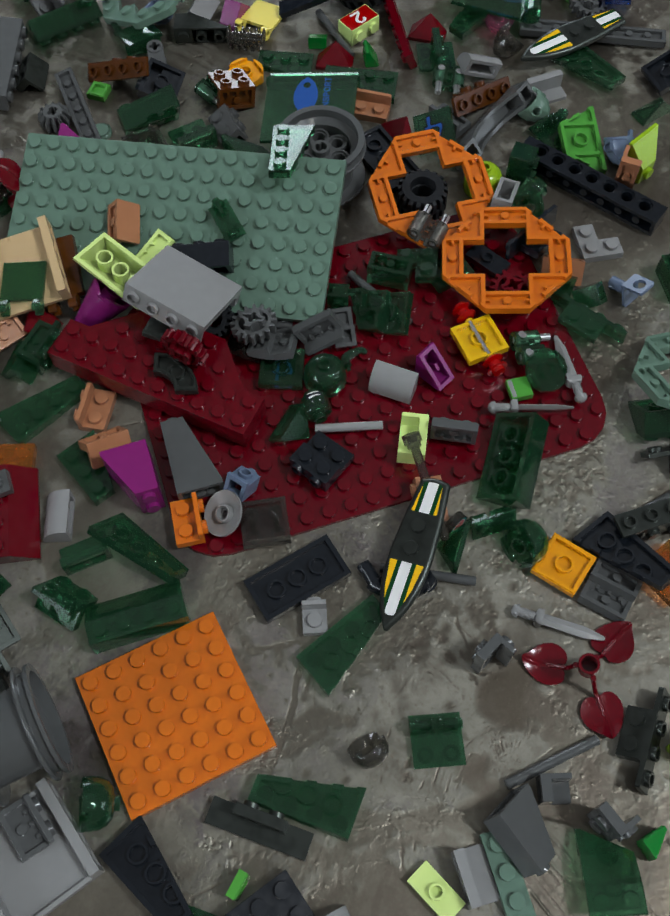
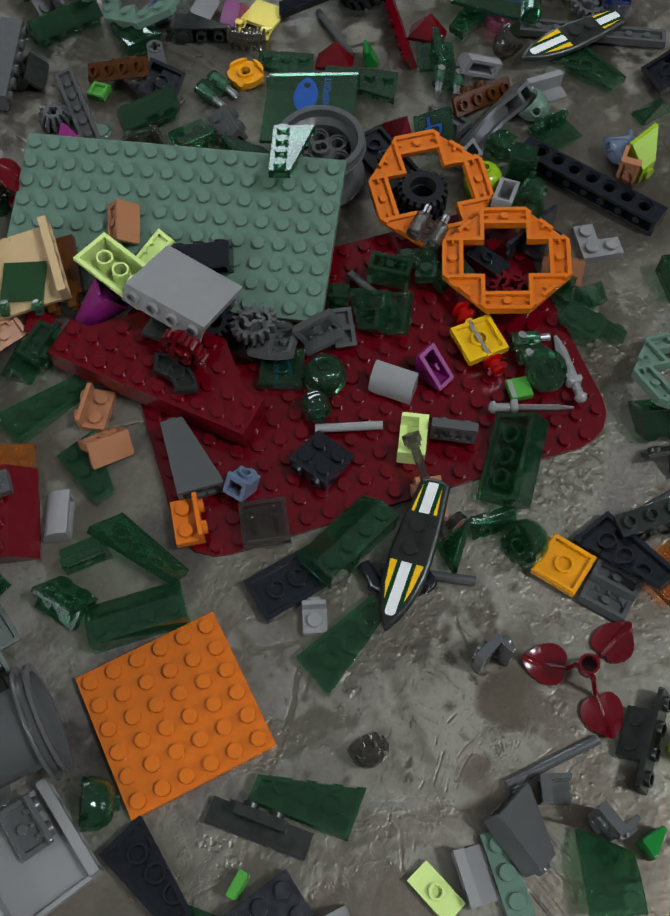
(135, 474): magenta slope -> none
(223, 513): light grey dish -> none
(226, 219): clear green hinge -> none
(233, 88): reddish brown bracket -> none
(292, 425): clear green slope -> none
(317, 41): green slope -> none
(348, 539): none -> clear green slope
(350, 354): clear green piece -> none
(358, 24): brick -> none
(372, 106): nougat bracket -> none
(437, 740): clear green hinge -> none
(501, 143): none -> clear green brick
(540, 618): light grey sword -> none
(582, 140): bright green wing -> none
(629, 288): sand blue bracket -> none

